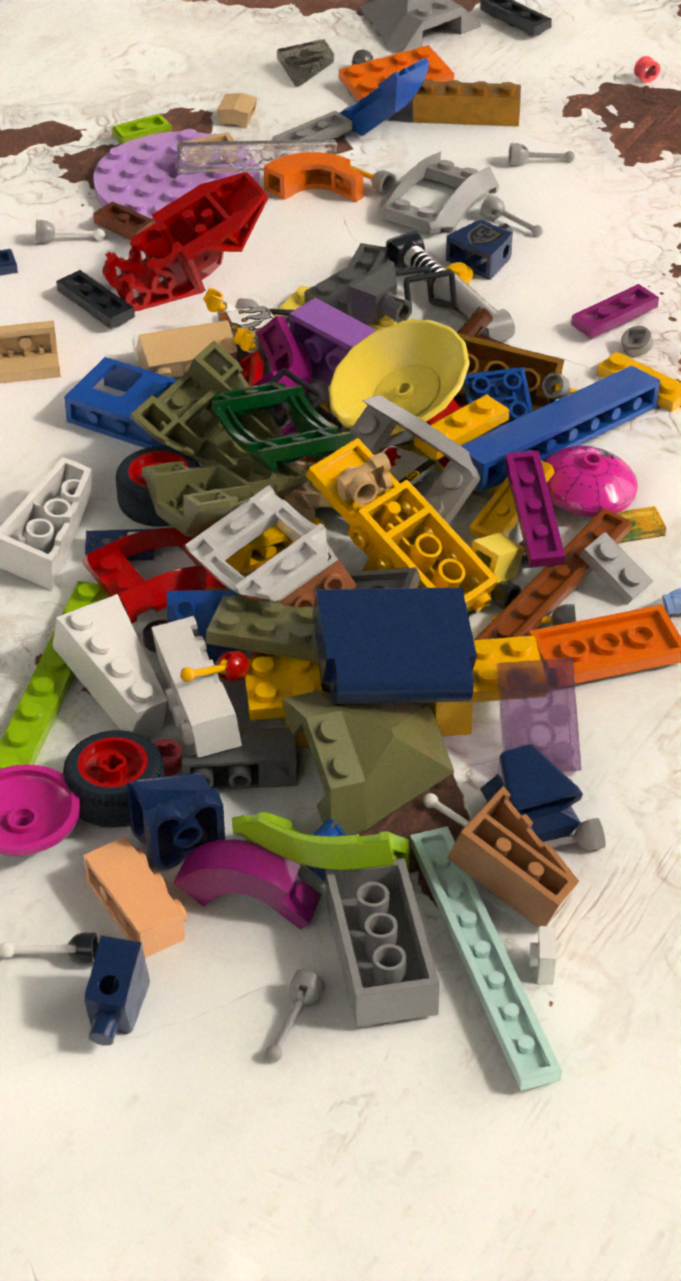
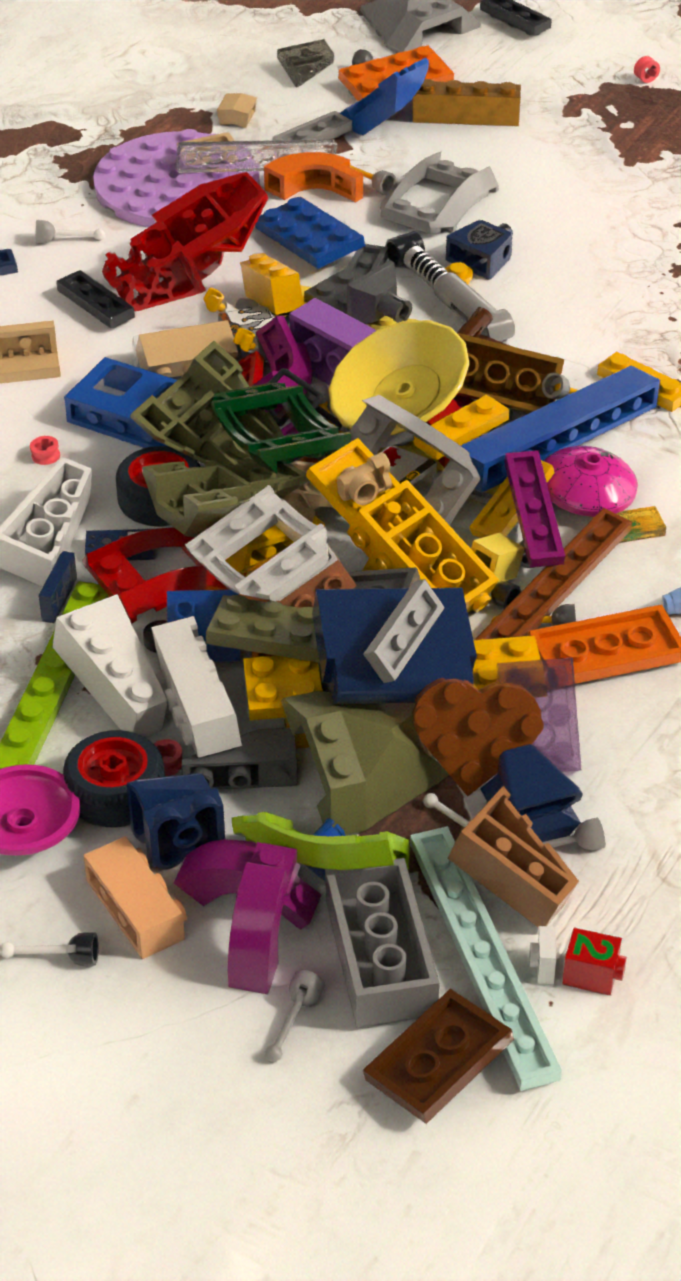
(49, 445): none -> coral bush
(57, 587): none -> dark blue tile
(115, 988): dark blue torso -> none
(121, 220): copper plate -> none
(140, 128): lime plate -> none
(229, 666): red hinge -> none
(257, 918): none -> magenta arch
(271, 284): none -> yellow brick
(309, 232): none -> blue plate
(404, 631): none -> light grey plate
(429, 276): black piece -> none
(438, 1055): none -> reddish brown plate
(473, 726): none -> dark orange plate
(495, 208): light grey hinge -> none
(504, 386): blue tile -> none
(519, 154): light grey hinge -> none
(593, 961): none -> red brick
(614, 311): magenta plate -> none
(615, 568): light grey plate -> none
(637, 341): light grey tile -> none

